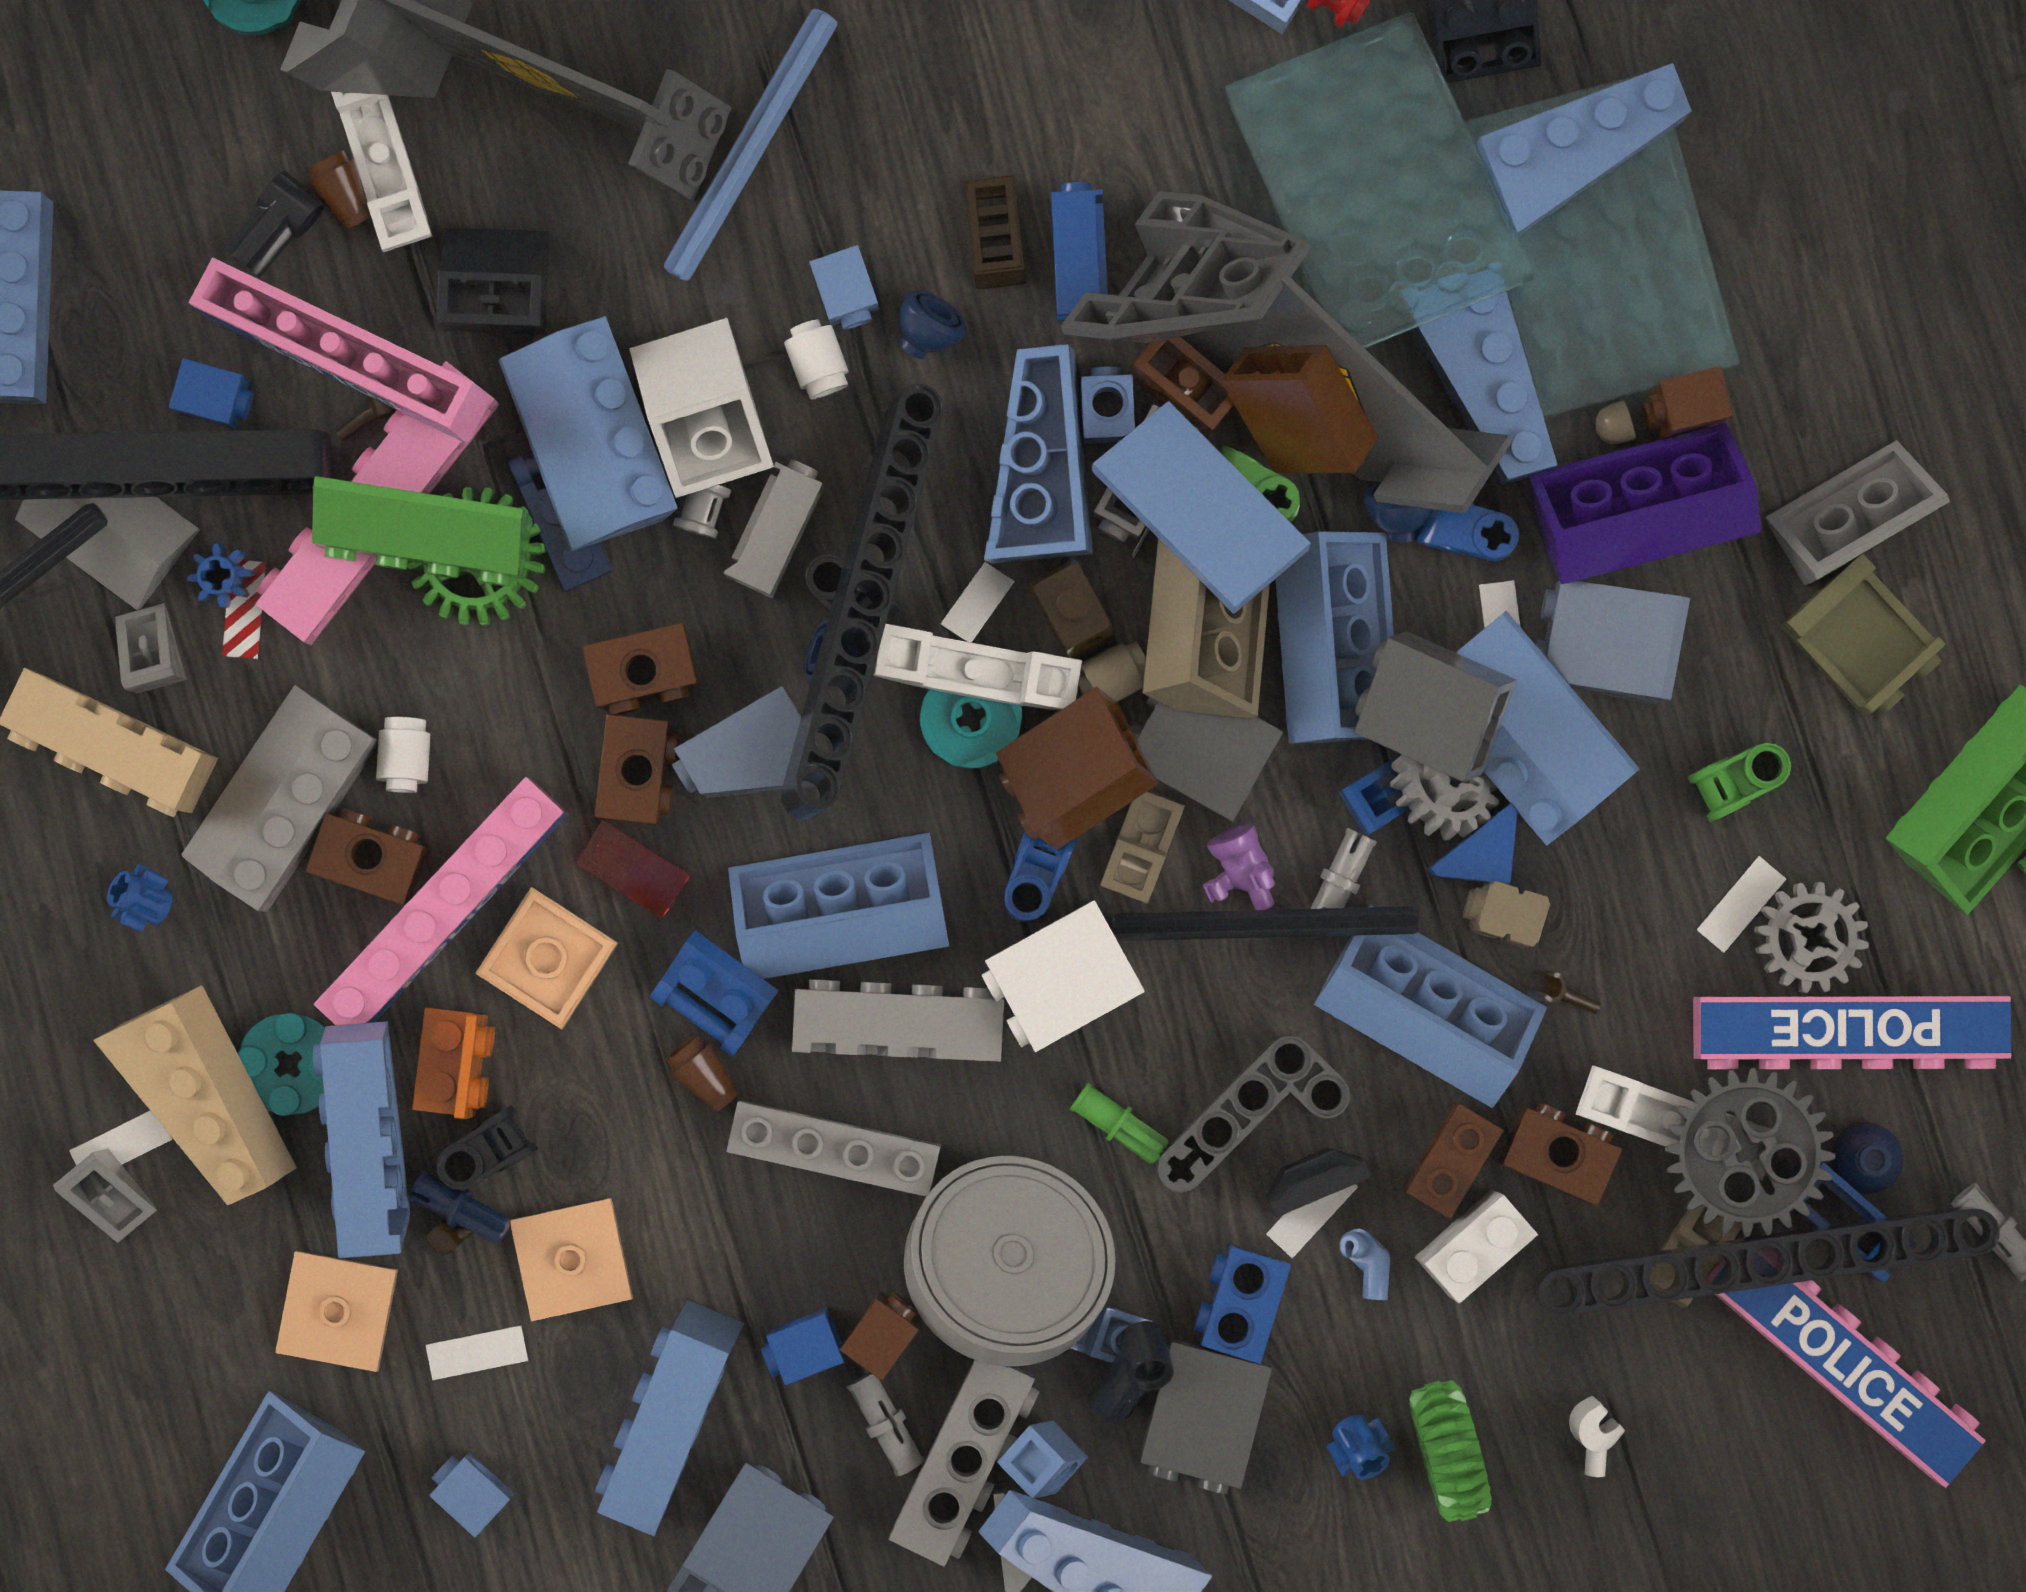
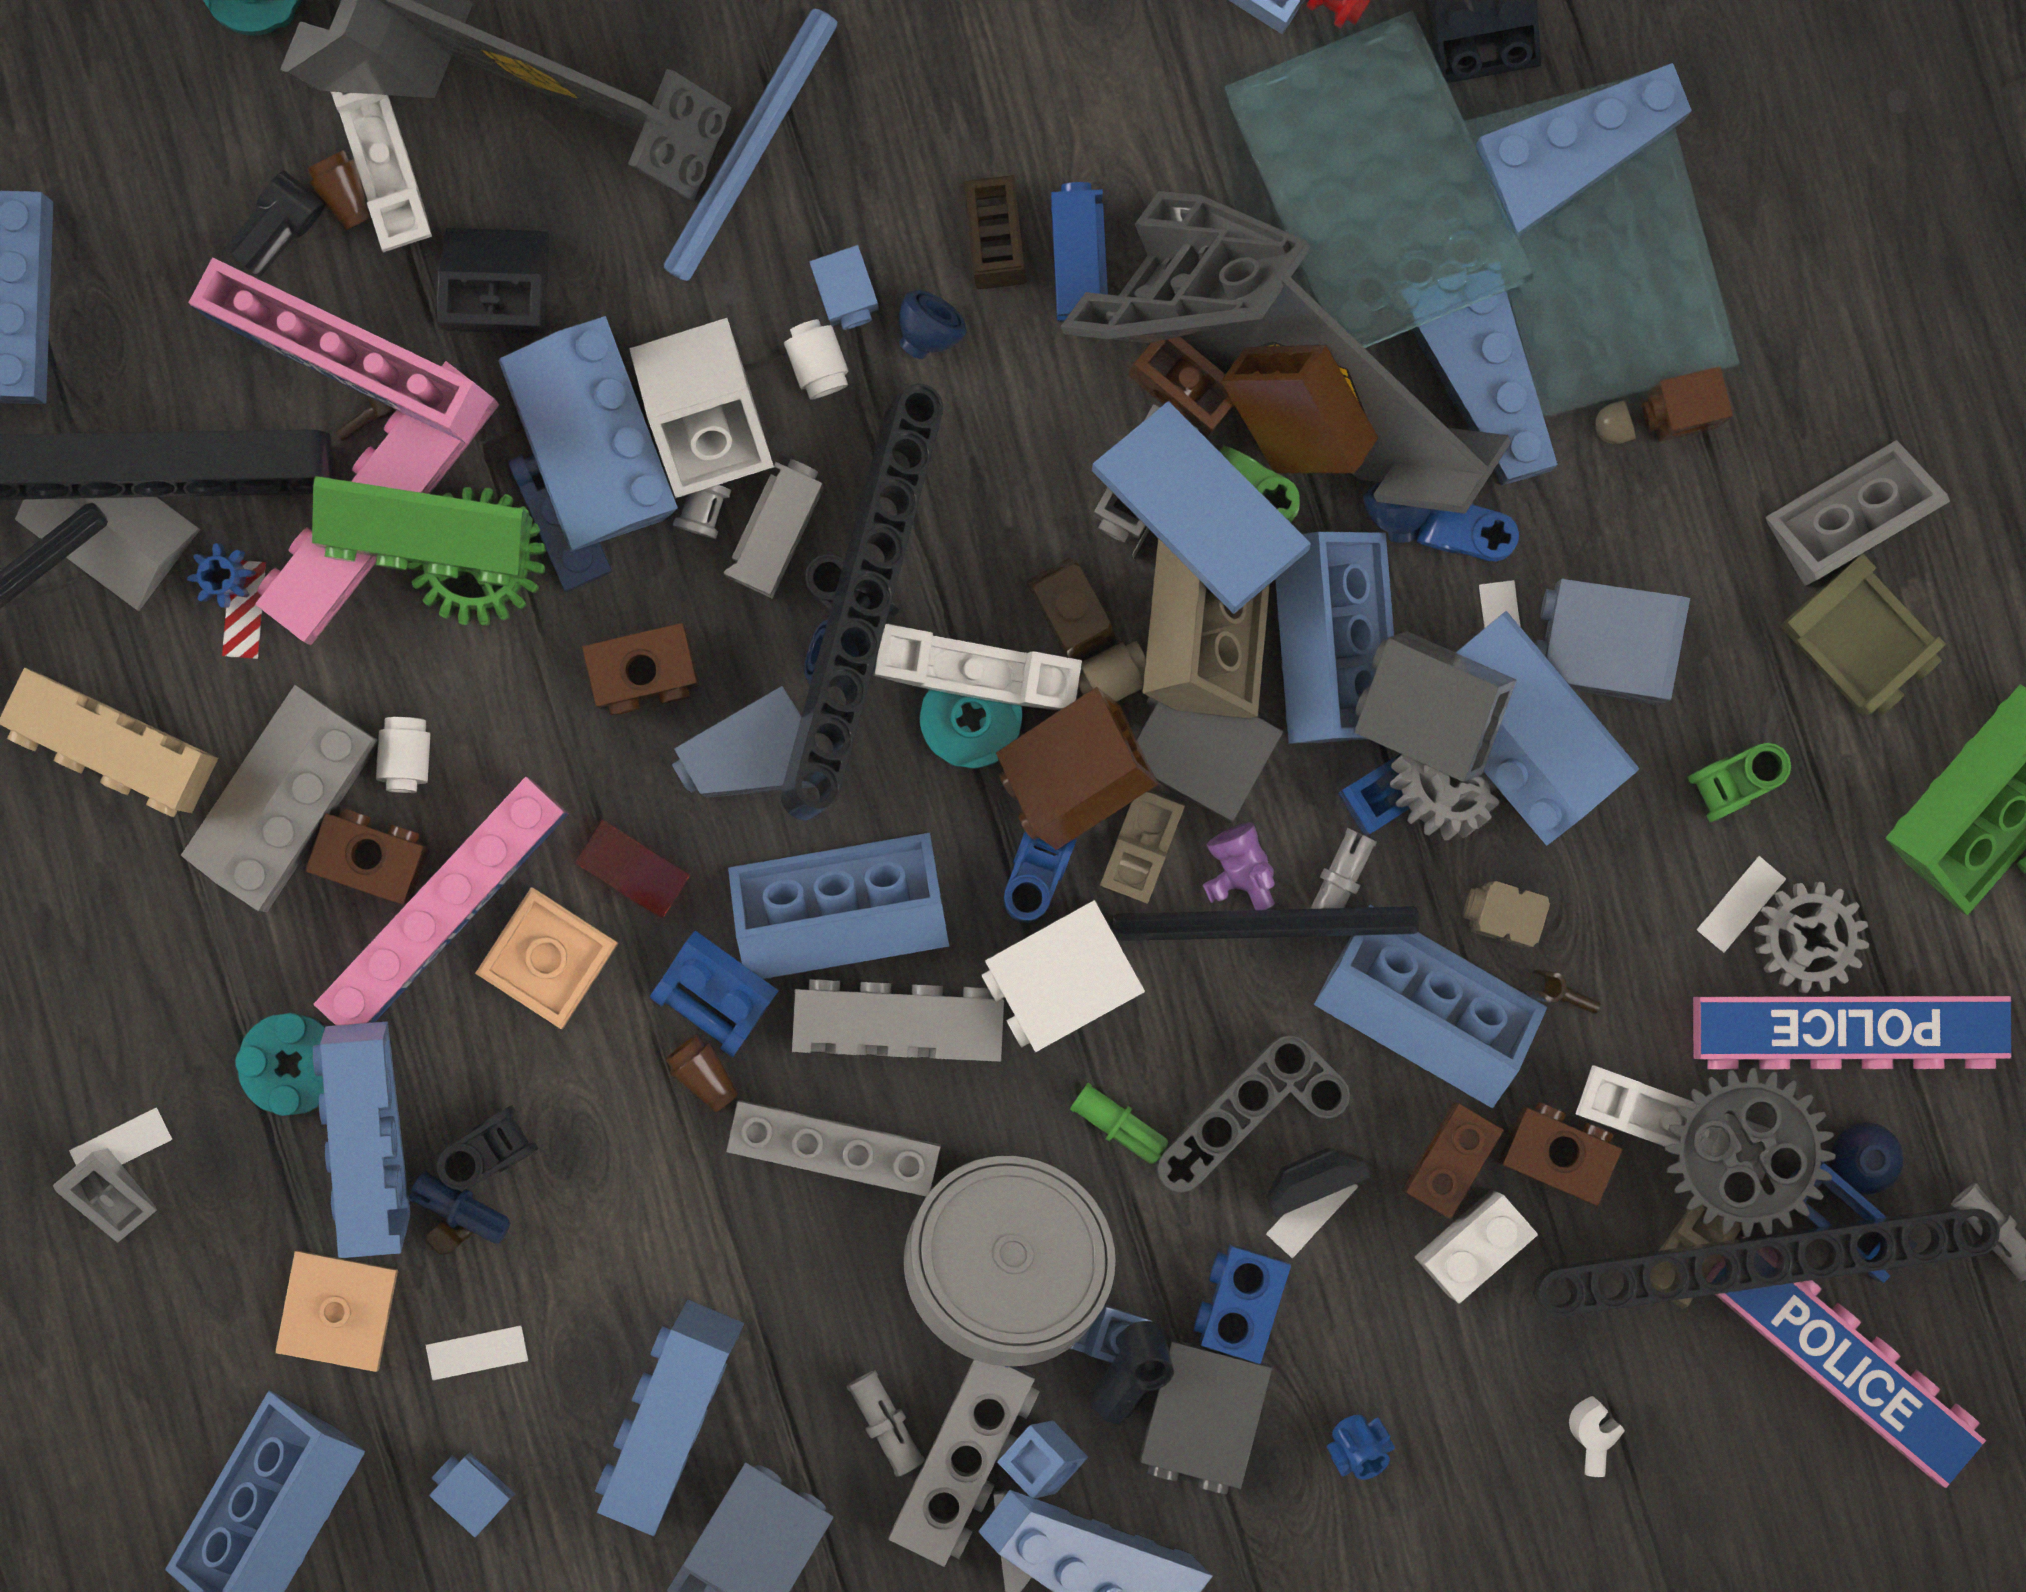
(139, 898): blue gear -> none
(147, 650): light grey slope -> none
(200, 1093): tan wedge -> none
(211, 394): blue brick -> none
(452, 1062): orange bracket -> none
(571, 1259): light nougat plate -> none
(629, 739): reddish brown brick -> none
(803, 1347): blue brick -> none
(882, 1334): reddish brown brick -> none
(977, 602): white sticker -> none
(1042, 471): medium blue wedge -> none
(1106, 429): medium blue brick -> none
(1371, 1258): medium blue arm -> none
(1450, 1451): bright green gear -> none
(1483, 854): blue slope -> none
(1644, 503): dark purple brick -> none

